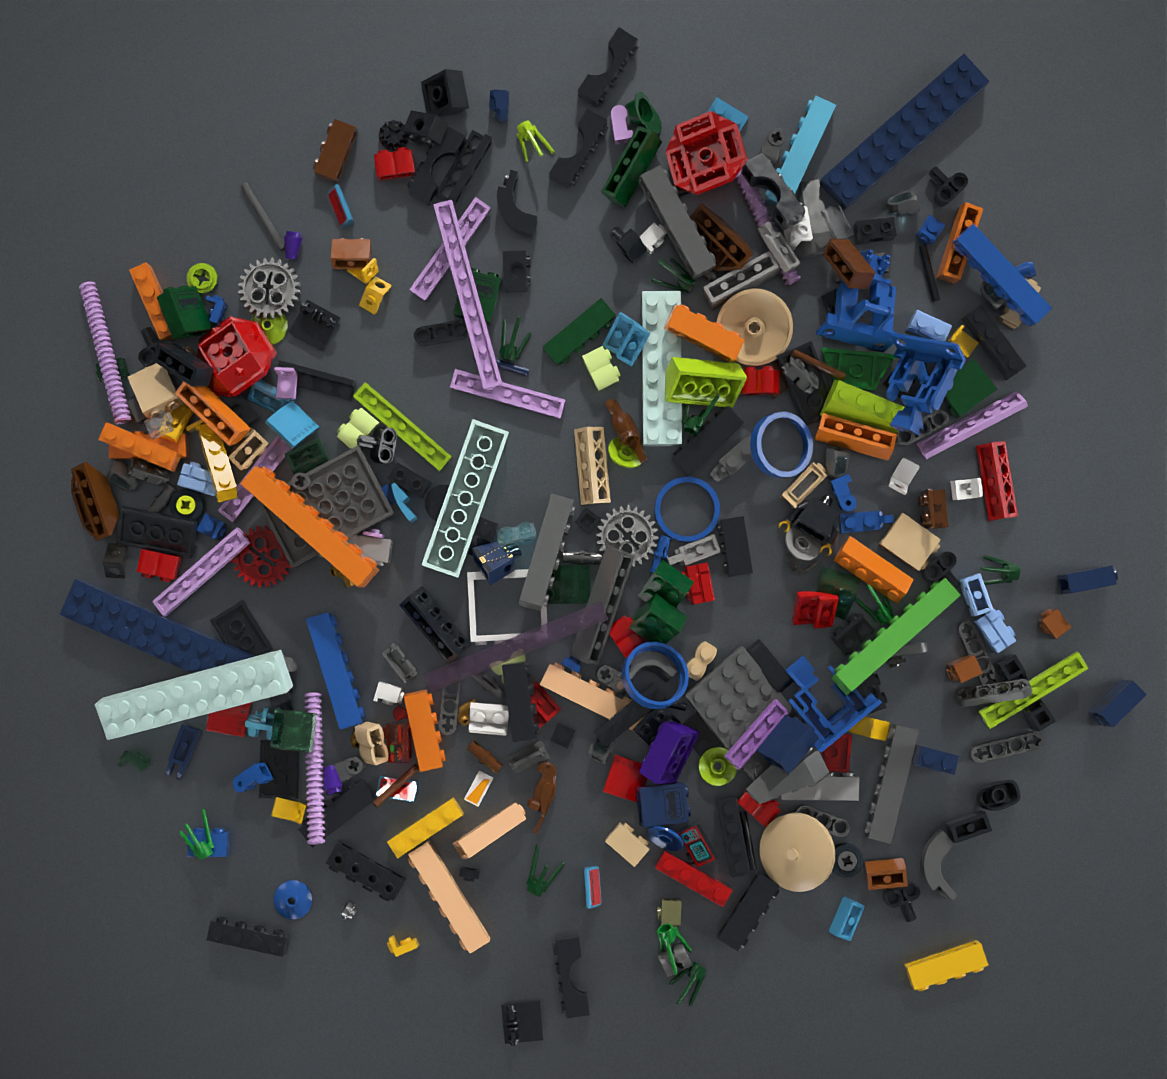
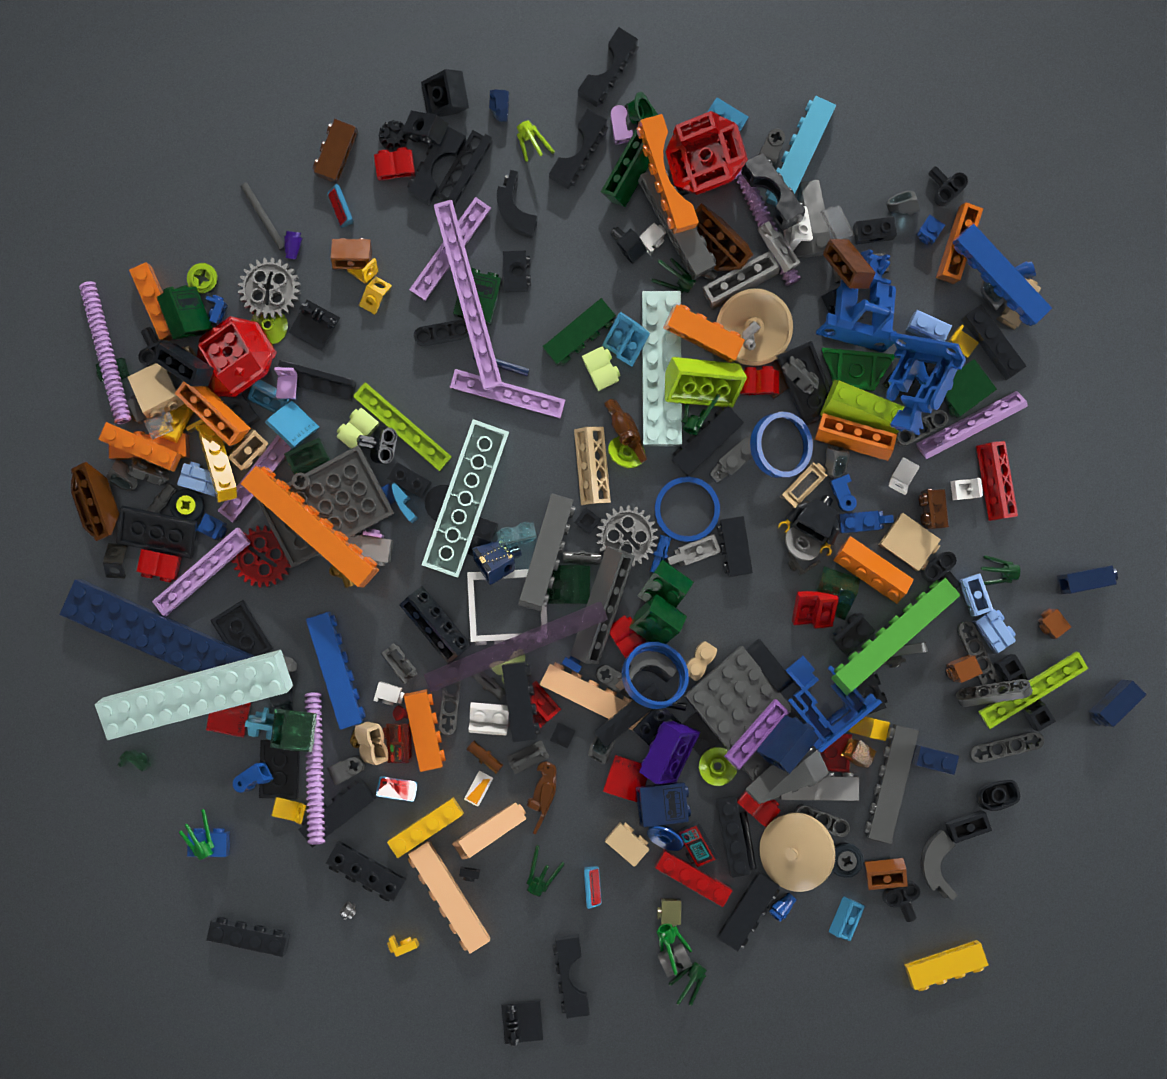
(183, 749): dark blue hinge -> none
(299, 892): blue dish -> none
(332, 782): dark purple cone -> none
(395, 786): reddish brown bar -> none
(464, 712): pearl gold arm -> none
(510, 351): dark green plant -> none
(679, 210): none -> orange arch
(702, 588): red brick -> none
(748, 335): none -> light grey arm
(782, 907): none -> blue cone
(818, 364): reddish brown bar -> none
(858, 753): none -> clear orange brick
(884, 612): green plant -> none
(904, 132): dark blue brick -> none
(929, 273): black bar -> none

